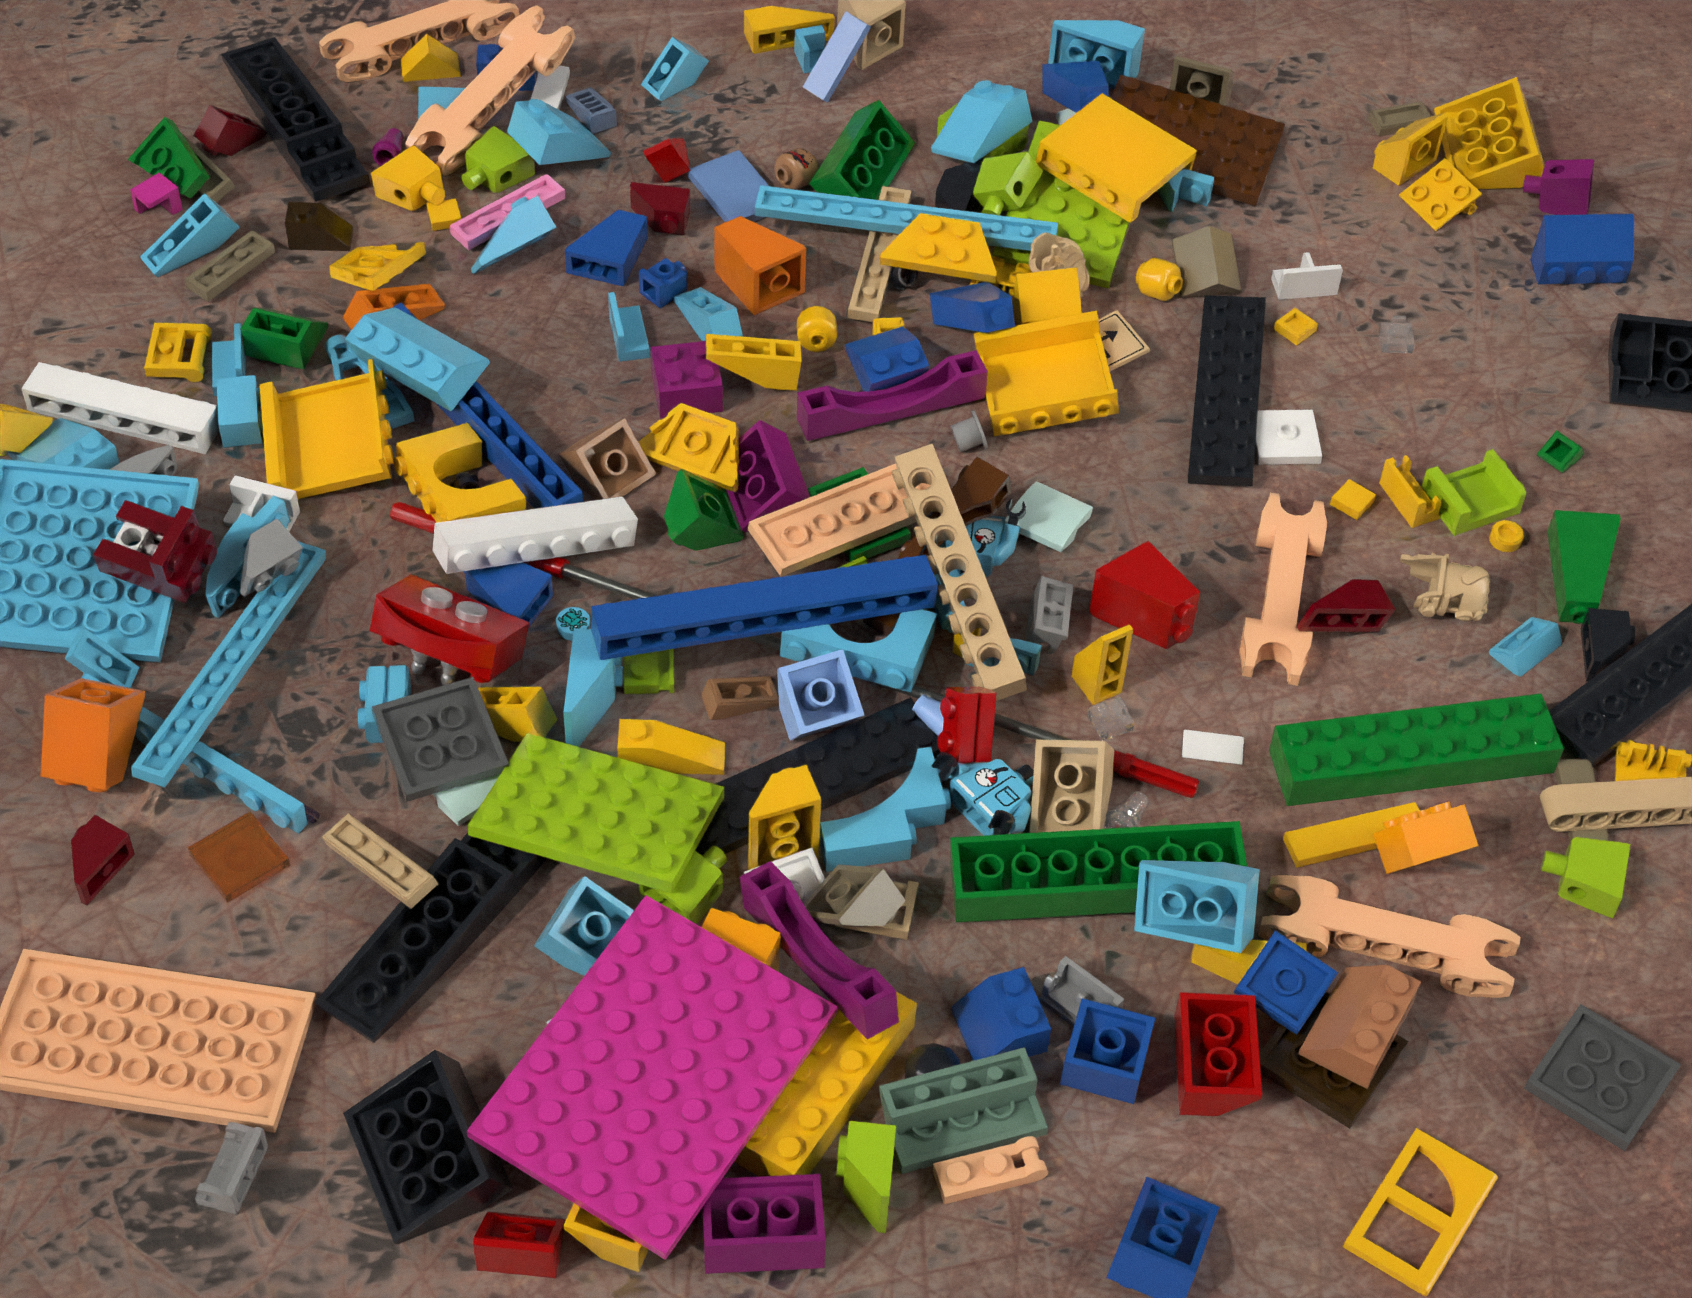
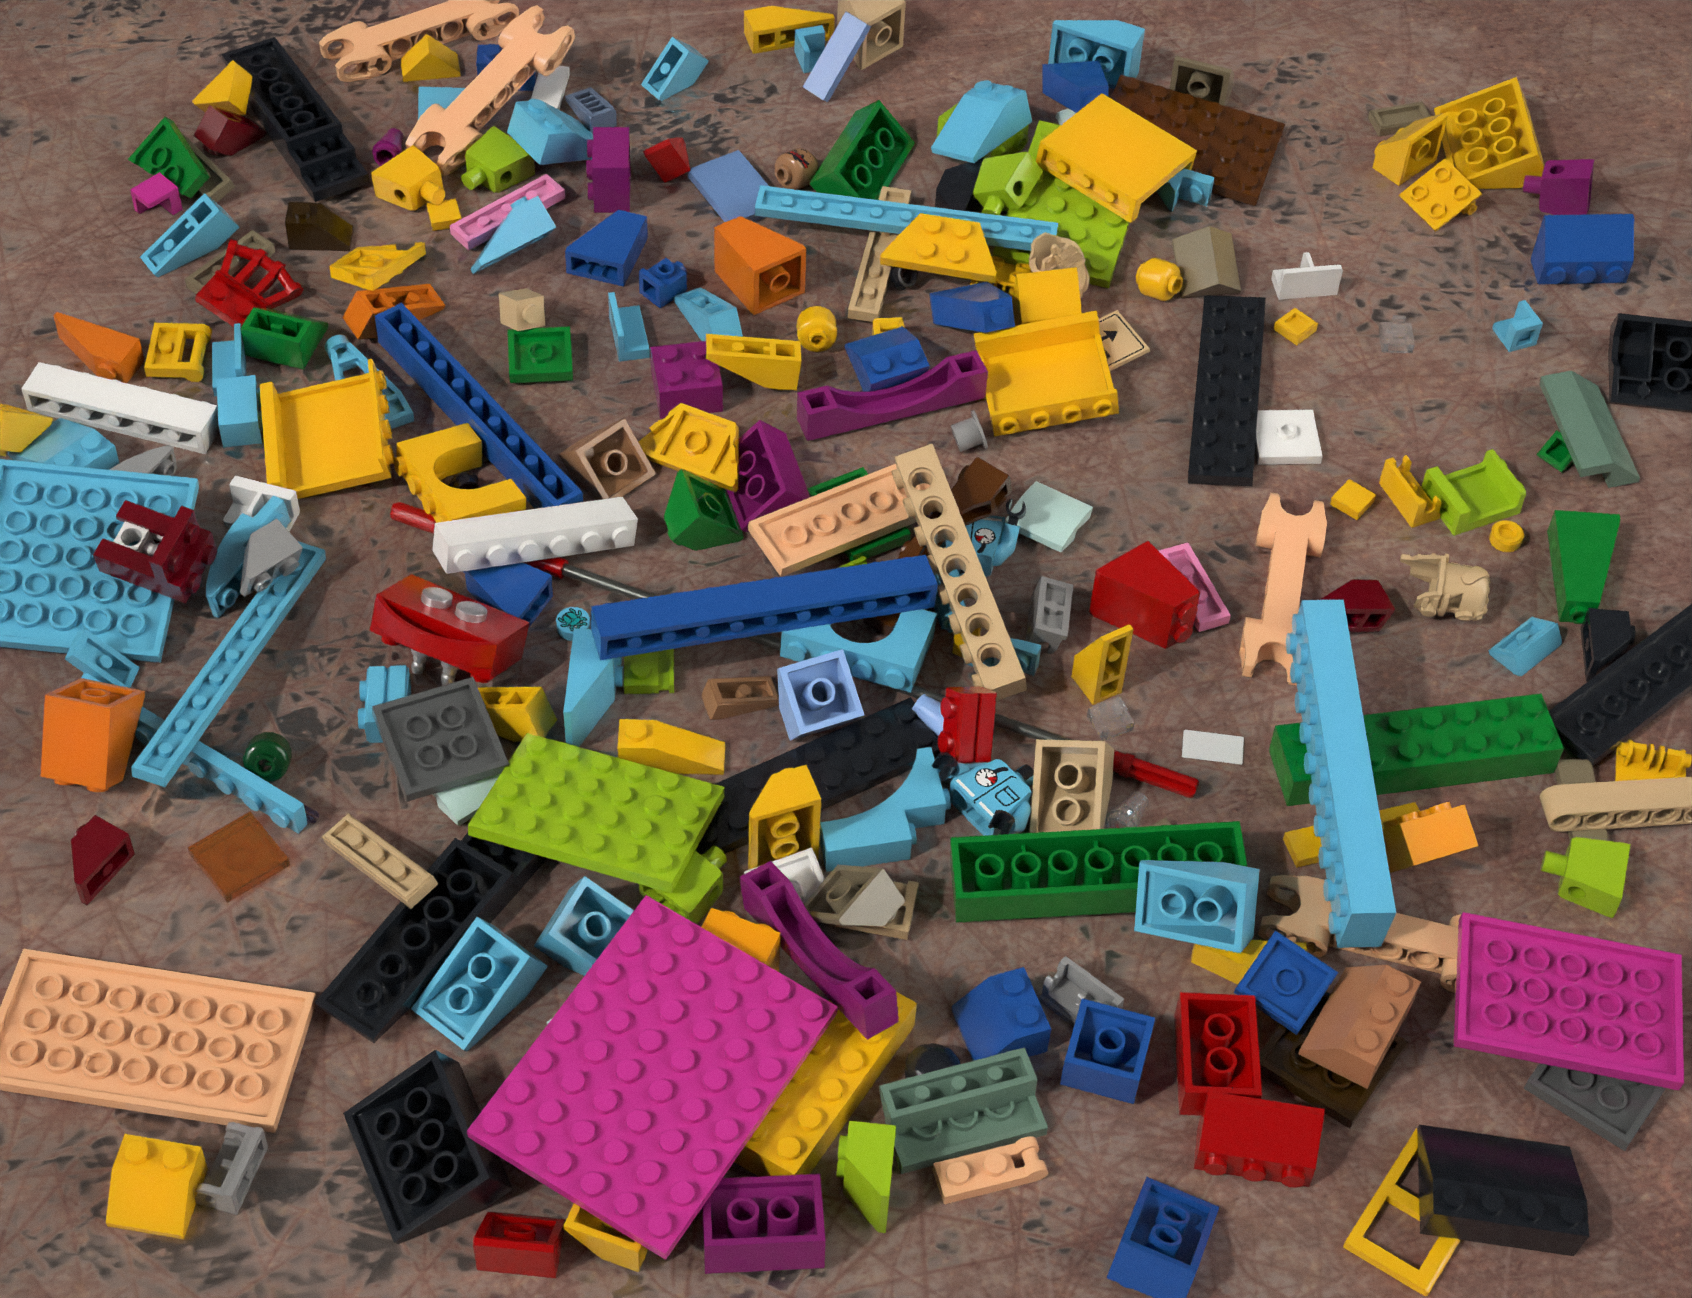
(101, 349): none -> orange slope
(154, 1186): none -> yellow slope
(227, 90): none -> yellow slope
(232, 299): none -> red plate
(268, 756): none -> dark green head
(417, 355): medium azure slope -> none
(478, 984): none -> medium azure slope
(522, 309): none -> tan brick
(540, 355): none -> green plate
(609, 169): none -> magenta brick
(664, 206): dark red slope -> none
(1211, 609): none -> bright pink plate
(1258, 1139): none -> red slope
(1340, 775): none -> medium azure brick
(1500, 1191): none -> black slope
(1521, 330): none -> medium azure panel
(1569, 1001): none -> dark pink plate
(1588, 428): none -> sand green slope

